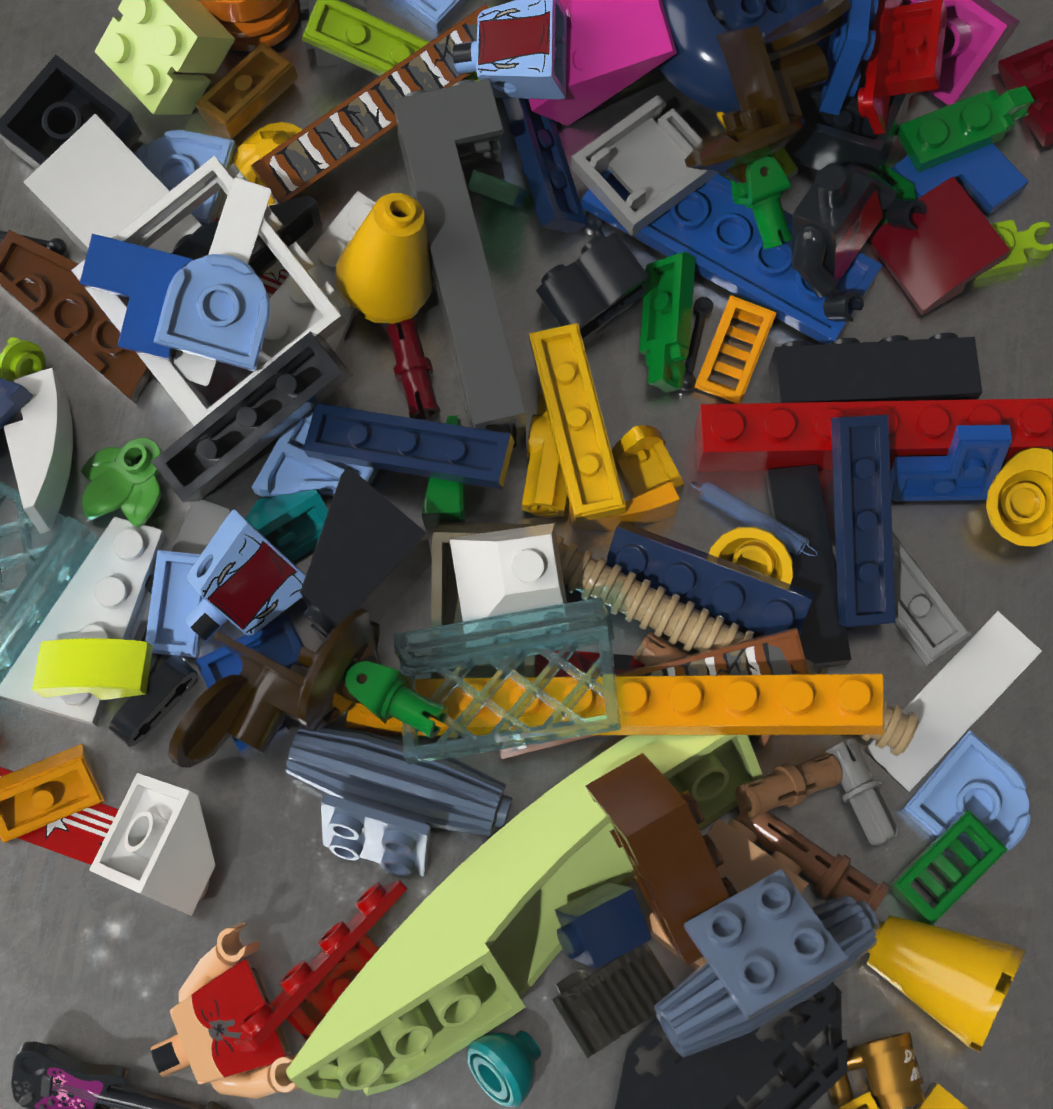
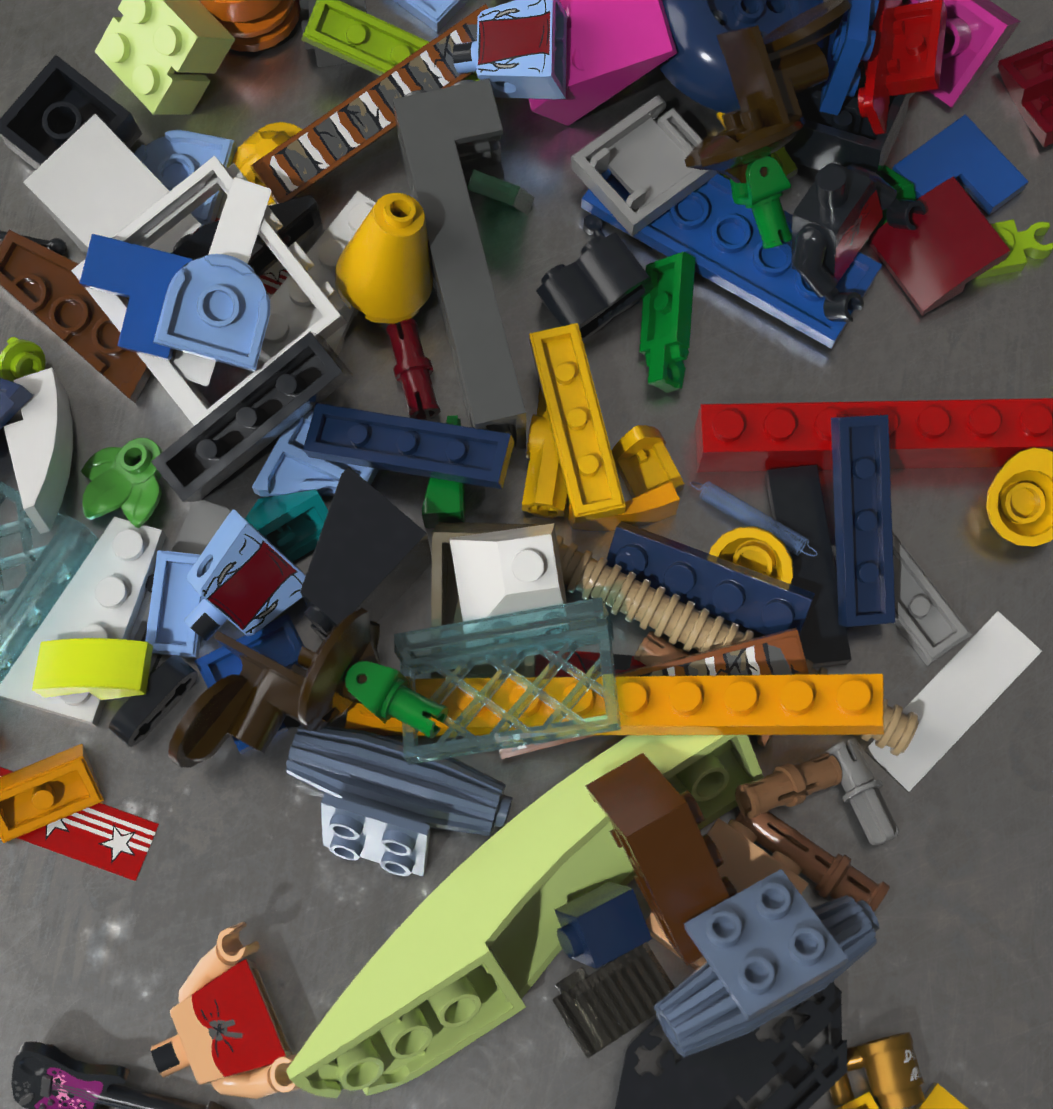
(158, 845): white slope -> none
(246, 91): pearl gold brick -> none
(316, 986): red bracket -> none
(504, 1065): teal brick -> none
(545, 167): dark blue plate -> none
(702, 309): black hinge -> none
(747, 313): light orange slope -> none
(876, 371): black brick -> none
(947, 974): yellow cone -> none
(962, 126): green hinge -> none
(962, 475): blue tile -> none
(977, 781): light blue tile -> none
(980, 835): green slope -> none

